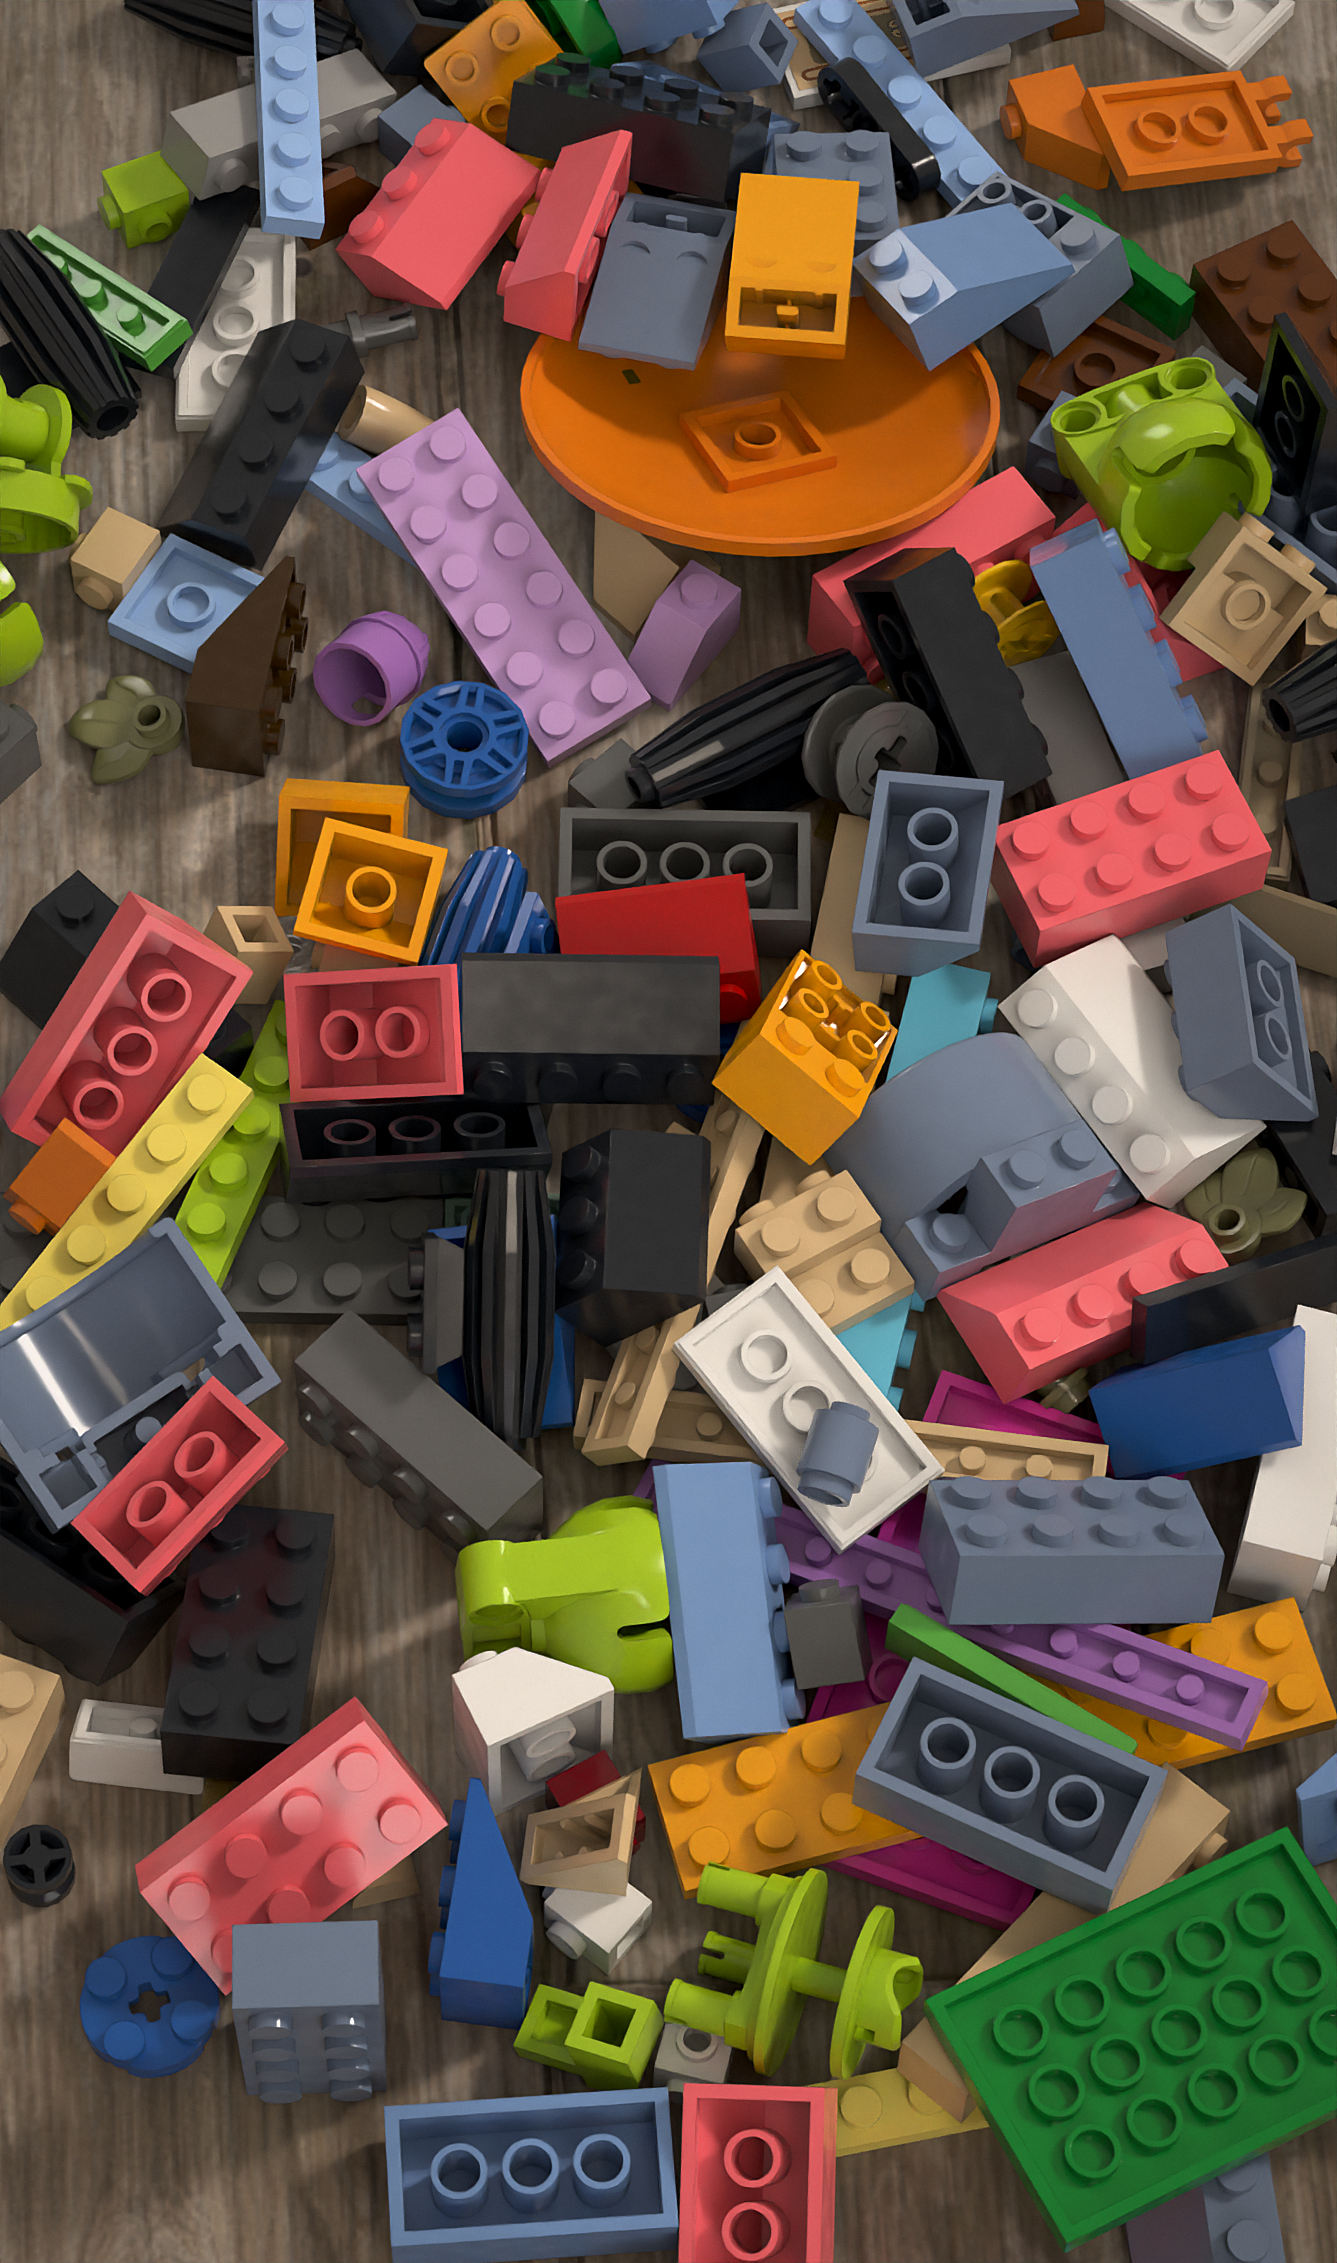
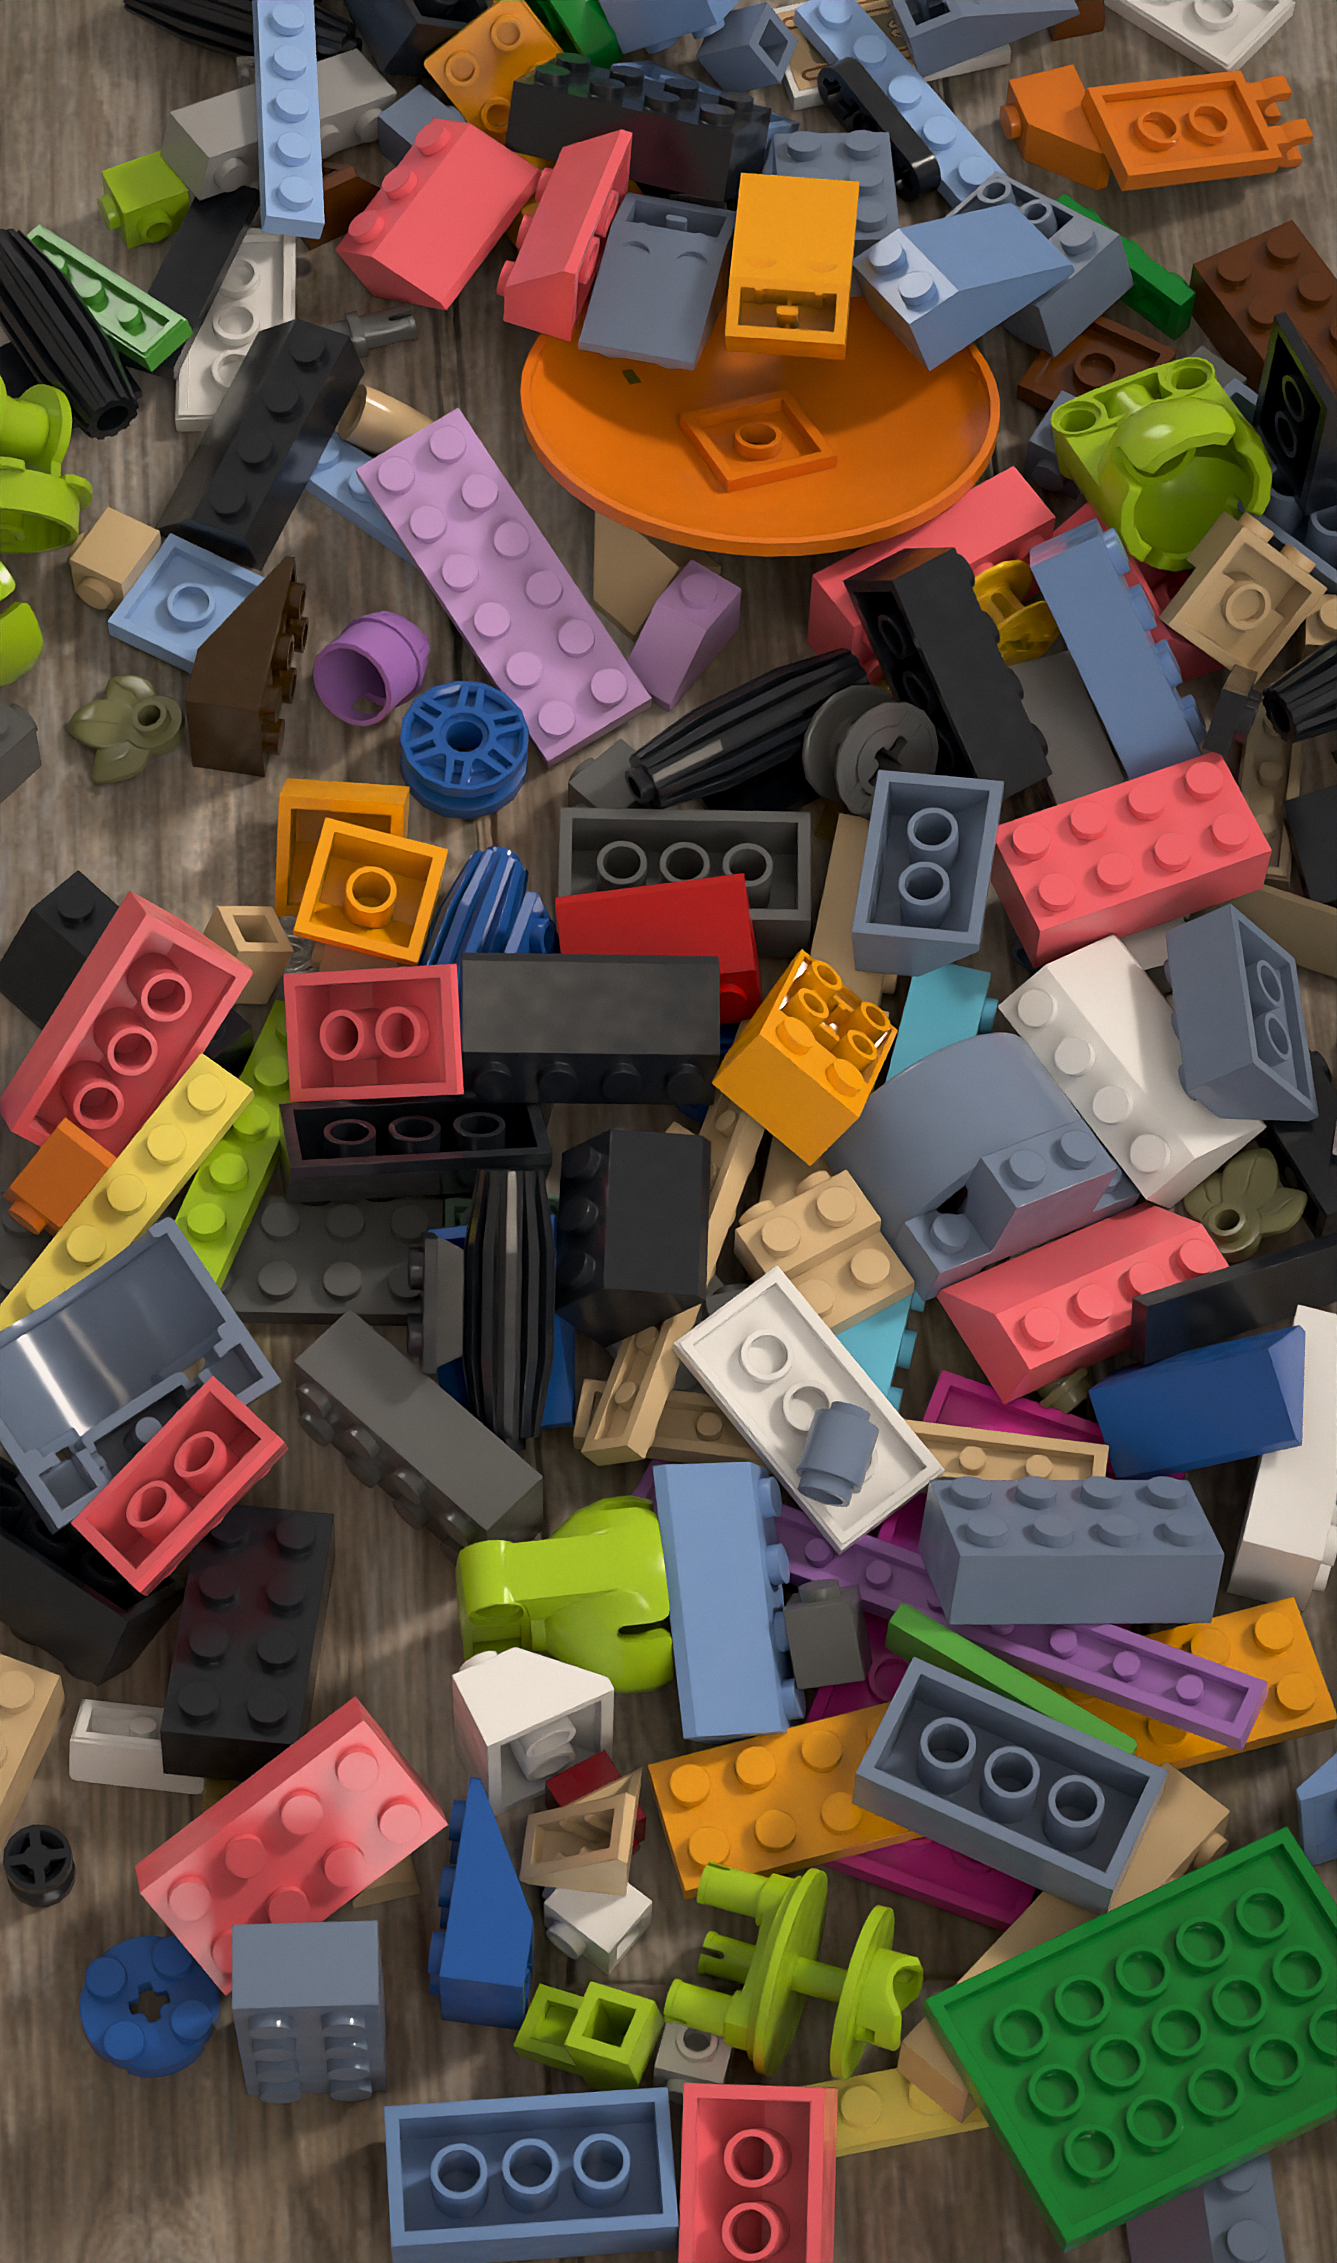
(1234, 711): none -> black plate

